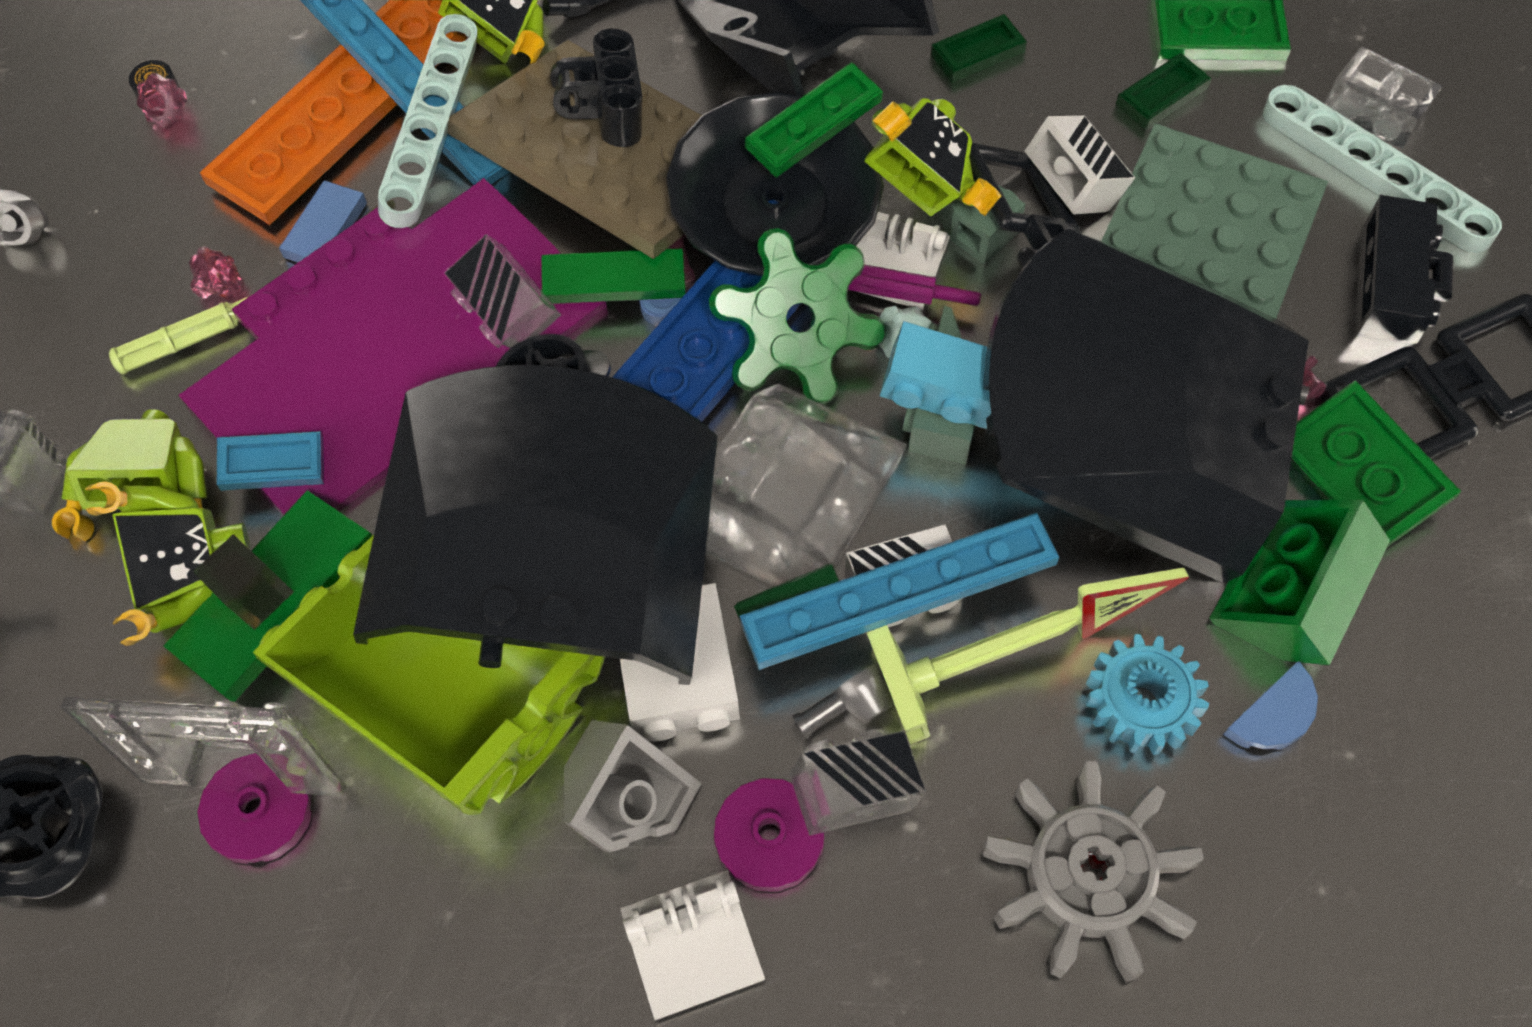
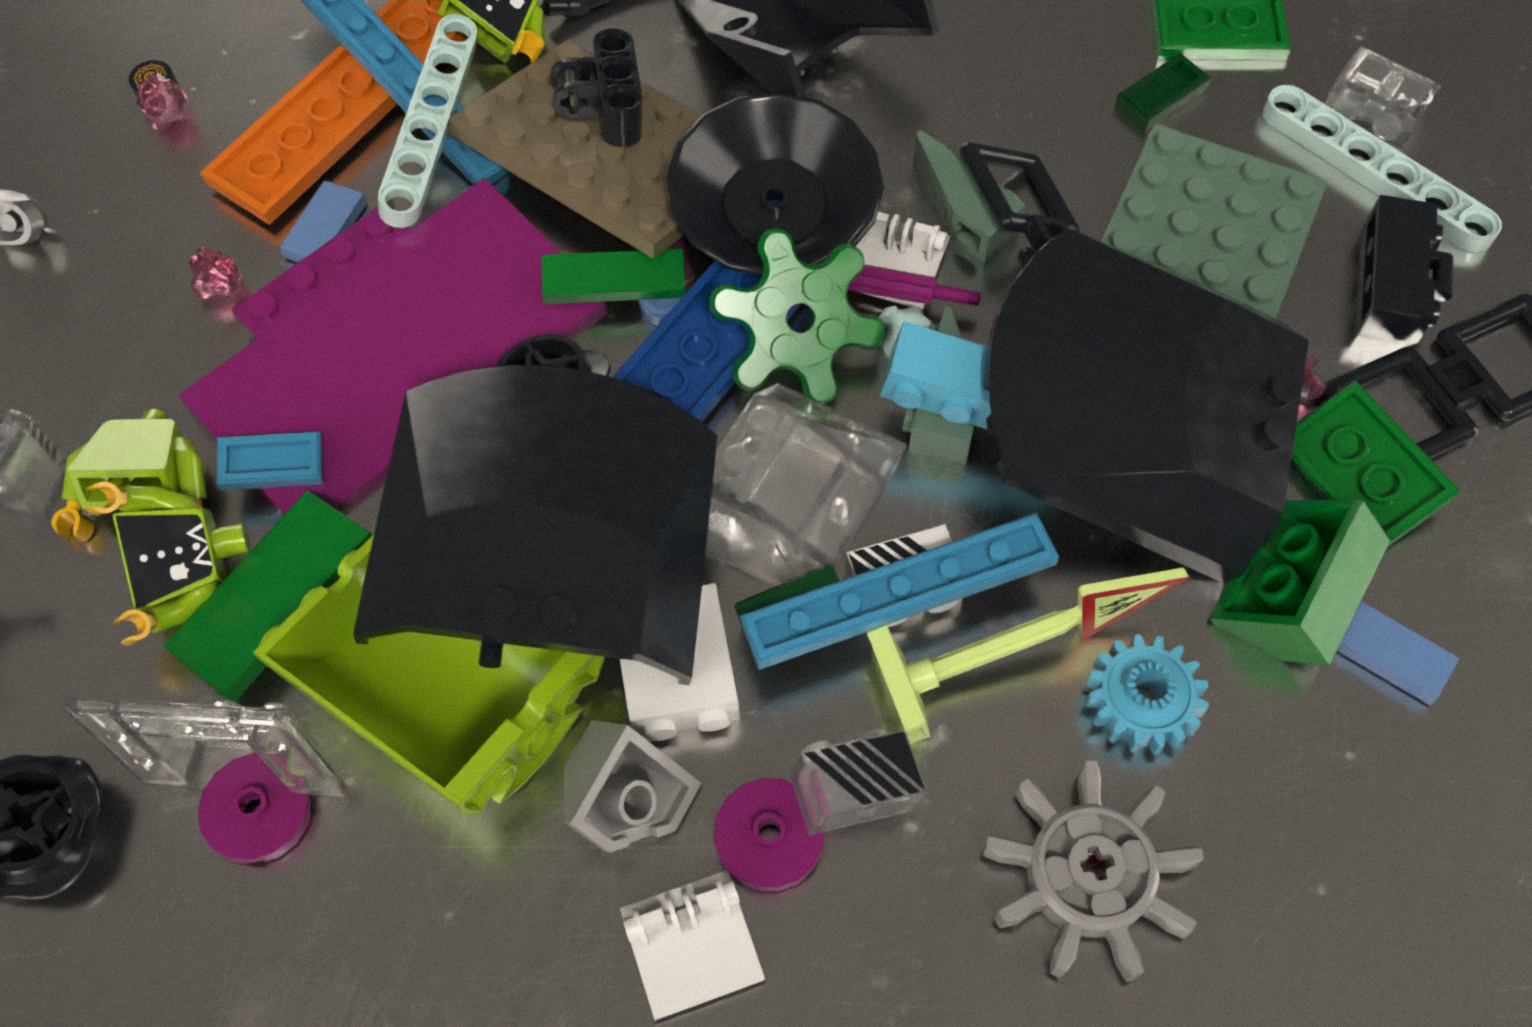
(174, 337): yellowish green piece -> none
(243, 582): clear smoke brick -> none
(500, 293): brick -> none
(813, 119): green tile -> none
(862, 695): flat silver bar -> none
(928, 156): torso -> none
(978, 48): dark green tile -> none
(1079, 164): white brick -> none
(1279, 714): medium blue tile -> none
(1397, 654): none -> medium blue tile

